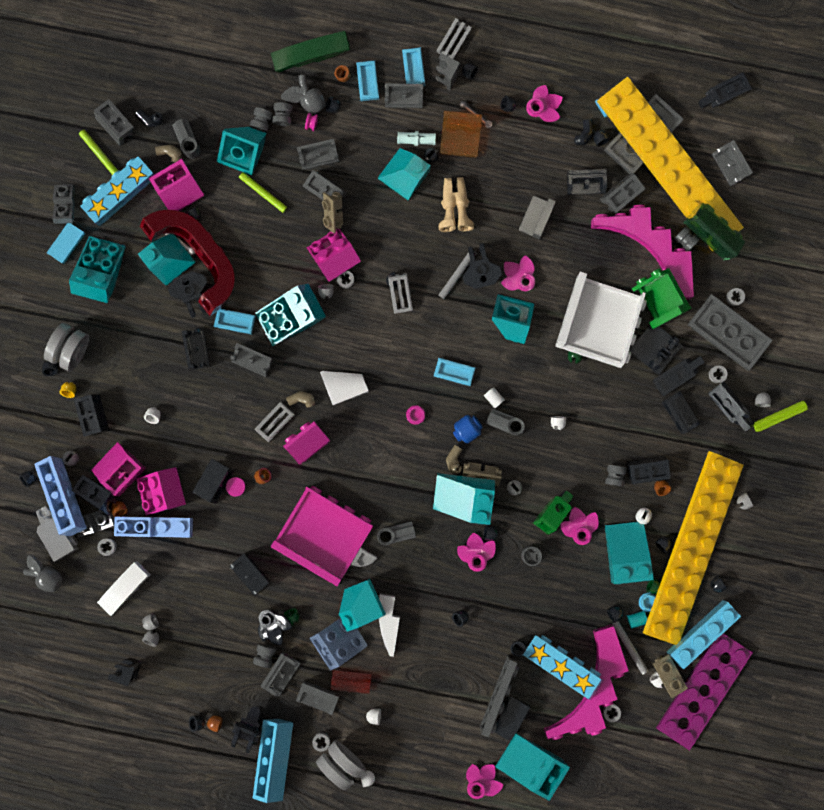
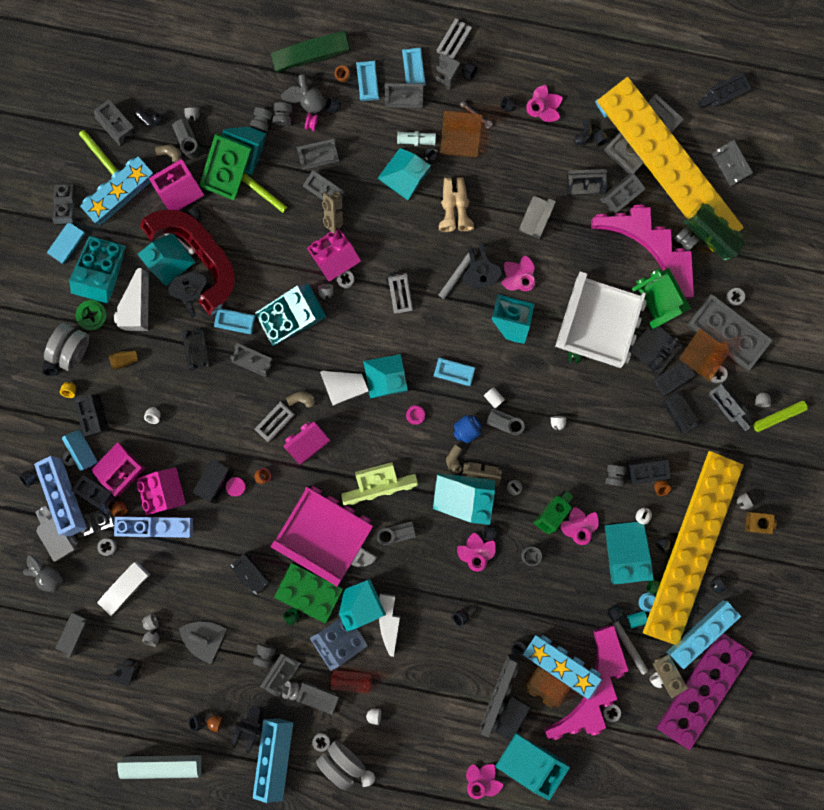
(73, 634): none -> dark grey panel
(79, 450): none -> medium azure tile
(83, 311): none -> green gear
(122, 358): none -> pearl gold cone
(133, 307): none -> white slope
(159, 767): none -> light aqua brick
(192, 112): none -> light grey hinge
(203, 639): none -> dark grey shield
(225, 166): none -> green plate
(273, 629): black plate -> none
(290, 690): none -> light grey bush
(308, 593): none -> green plate
(378, 482): none -> yellowish green bracket
(385, 376): none -> teal slope
(547, 686): none -> clear orange brick
(705, 354): none -> clear orange hinge
(752, 523): none -> pearl gold brick

